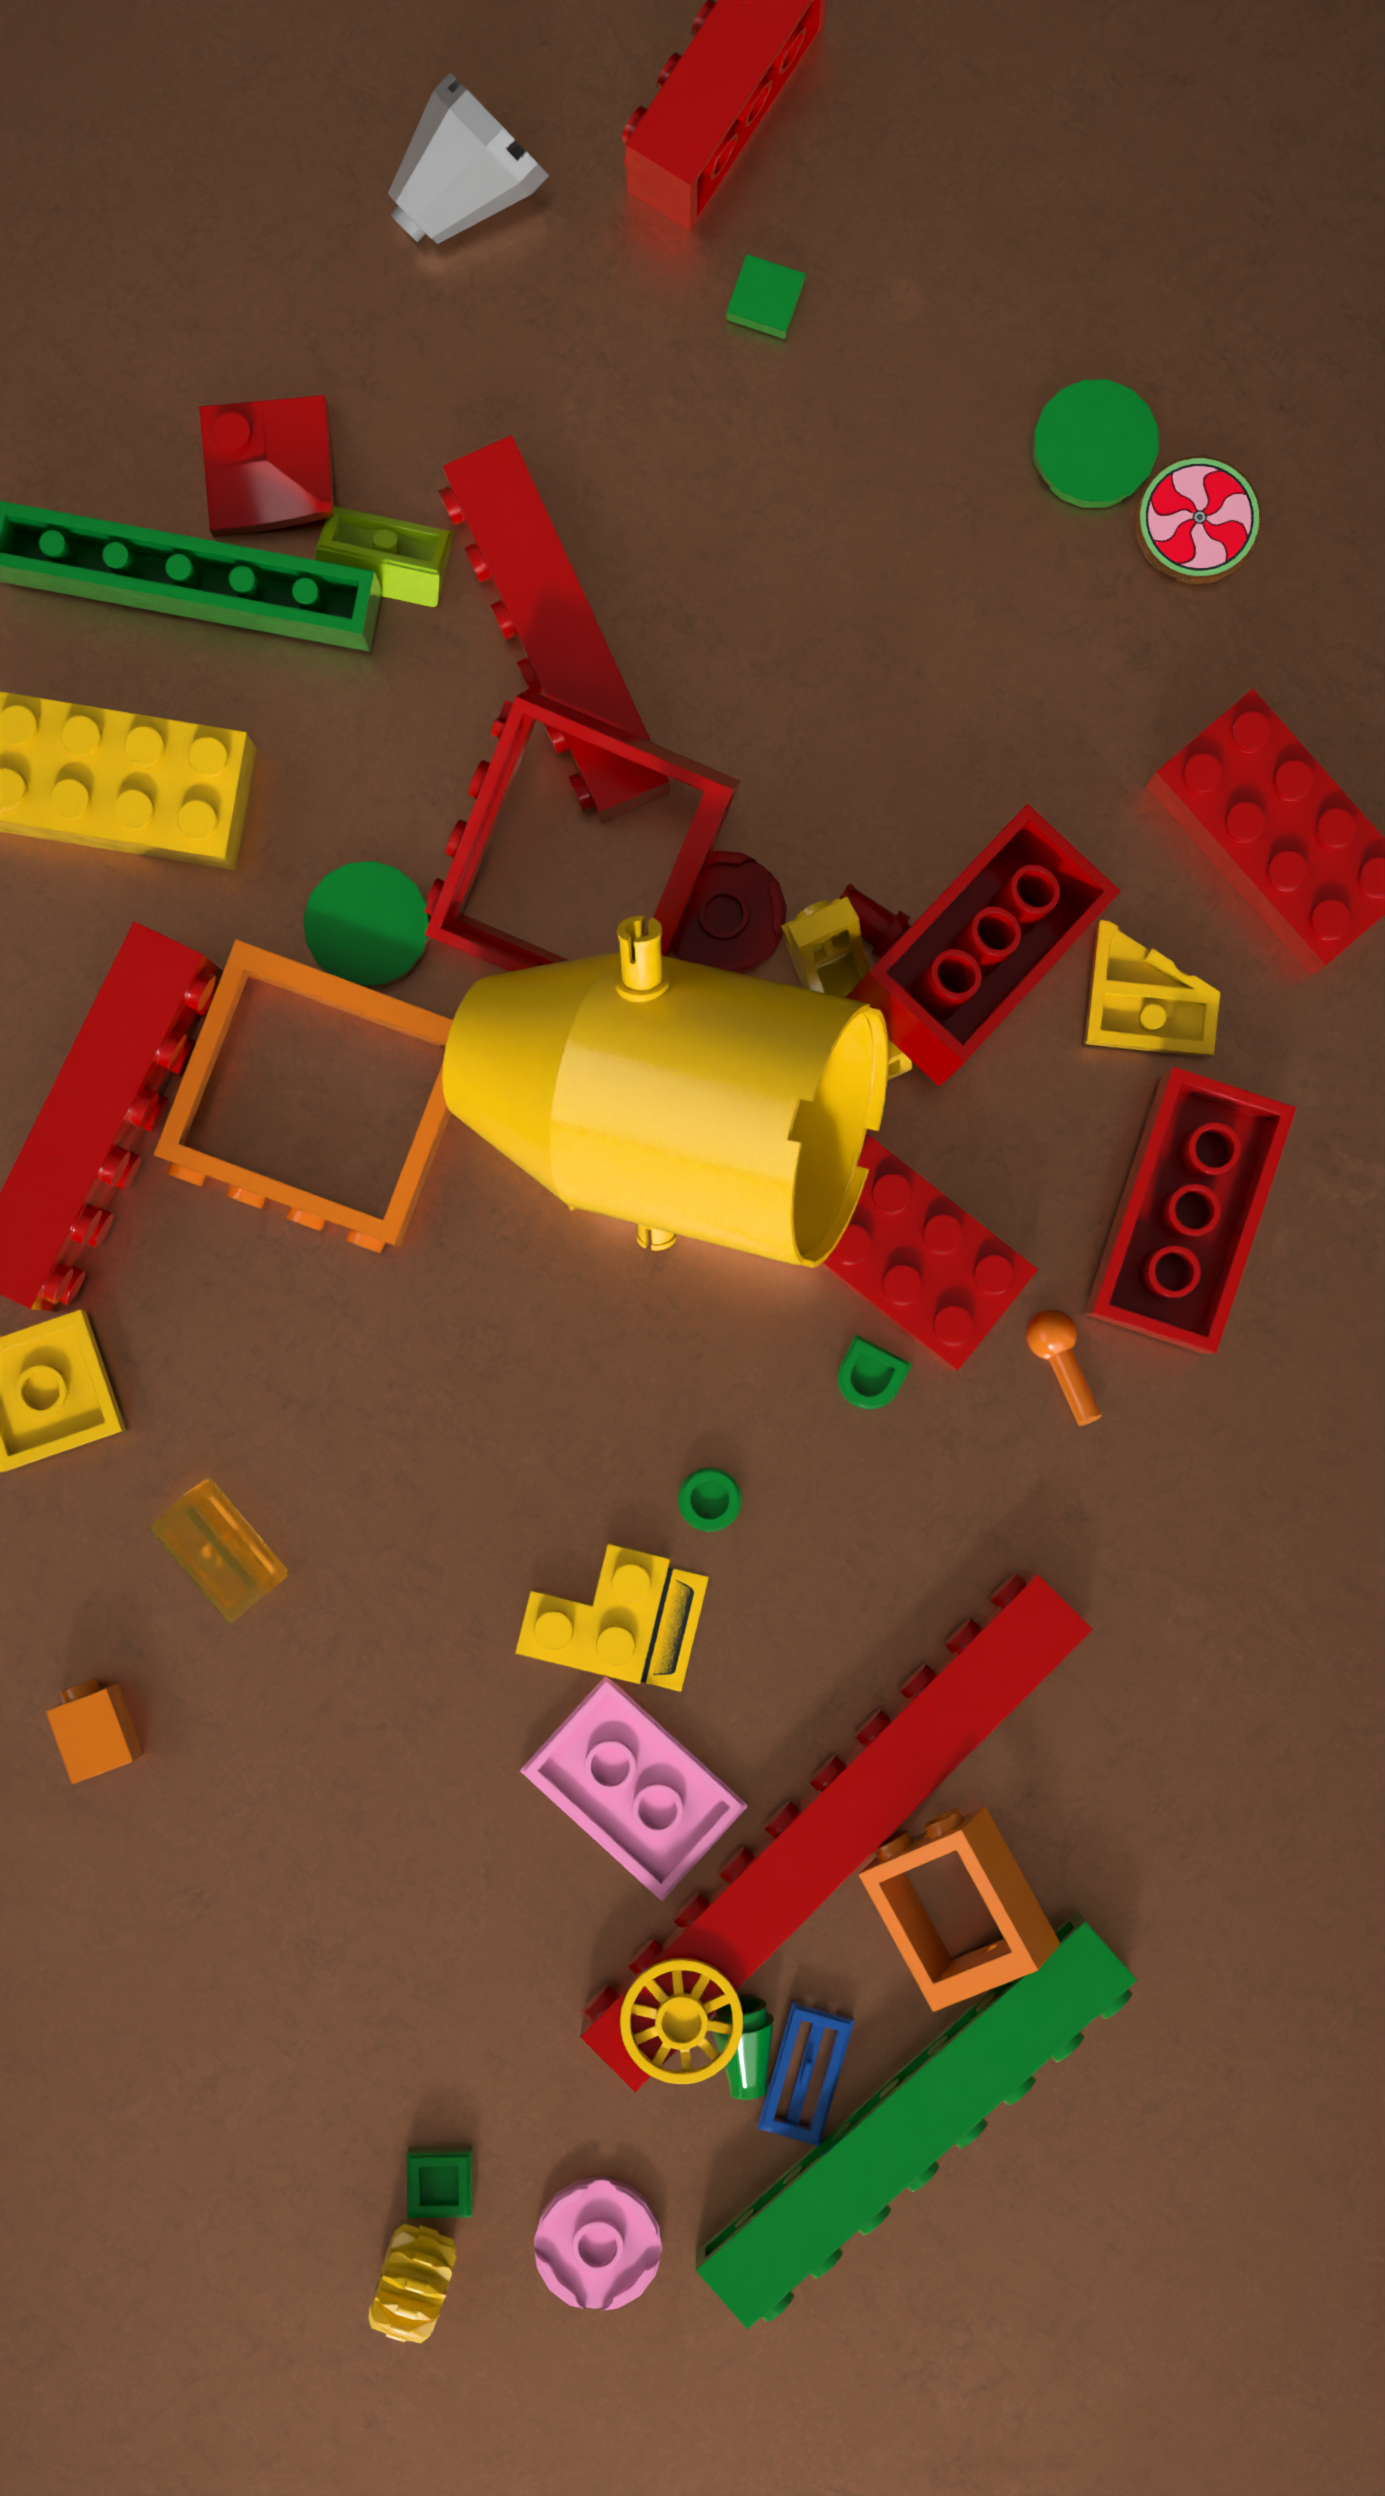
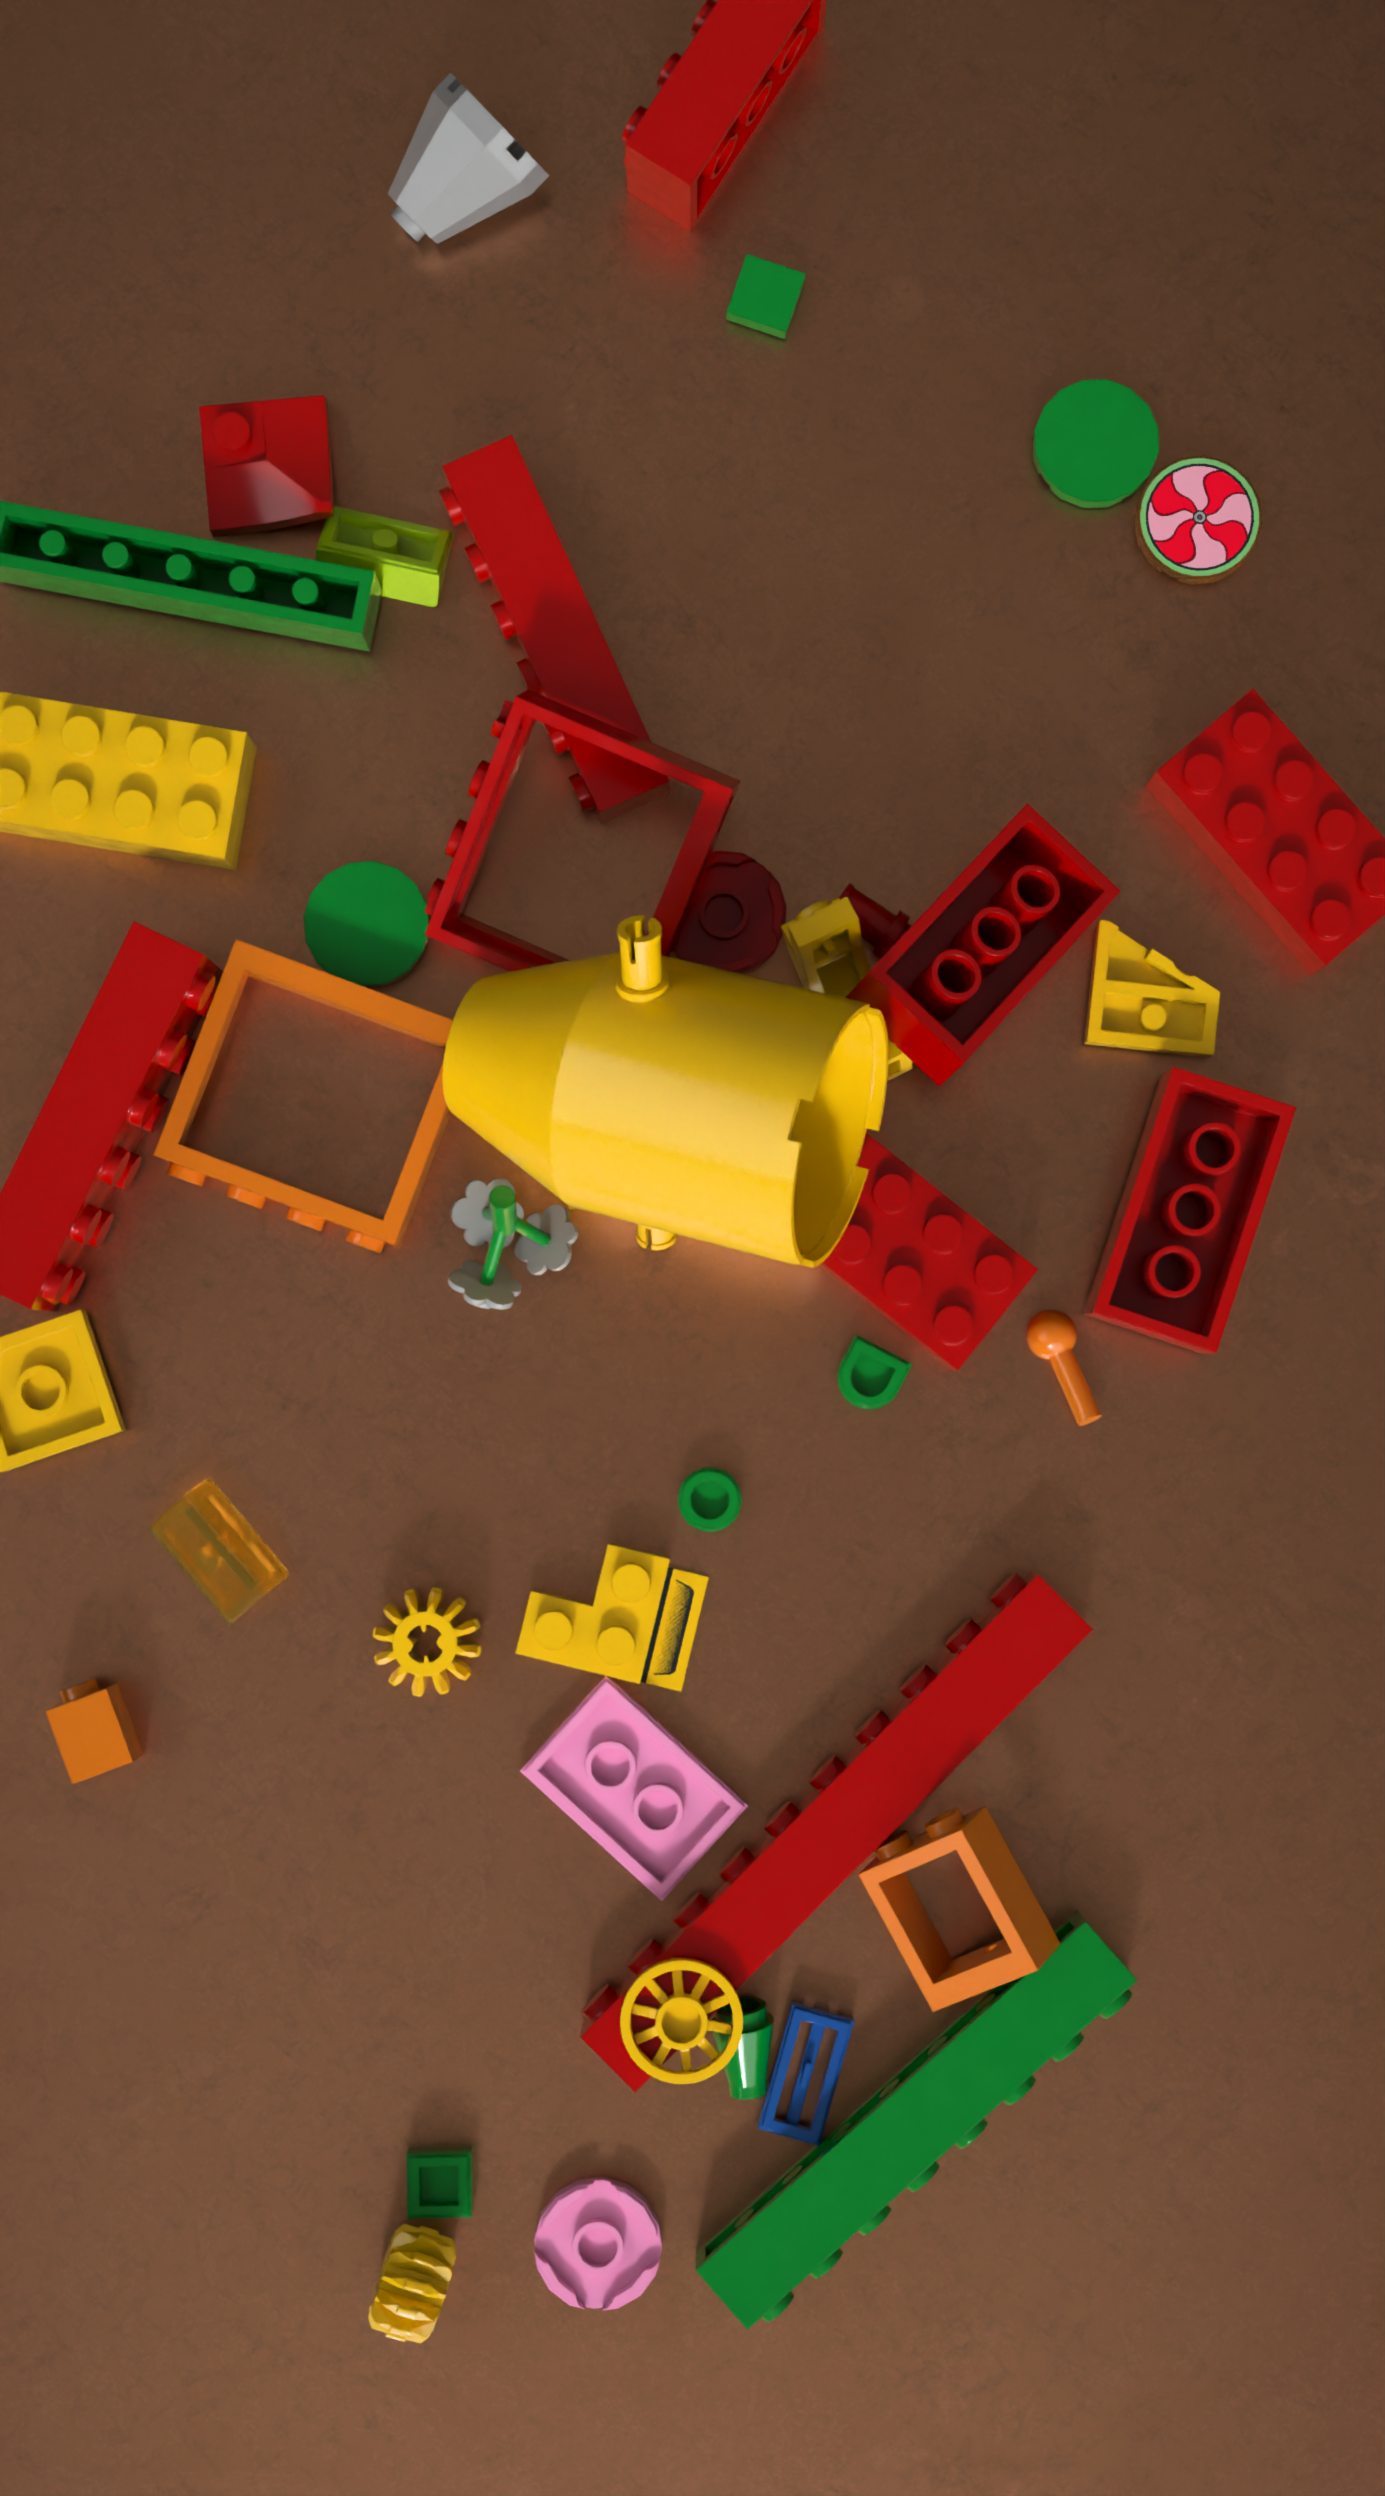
(405, 1640): none -> yellow gear
(492, 1217): none -> light grey plant

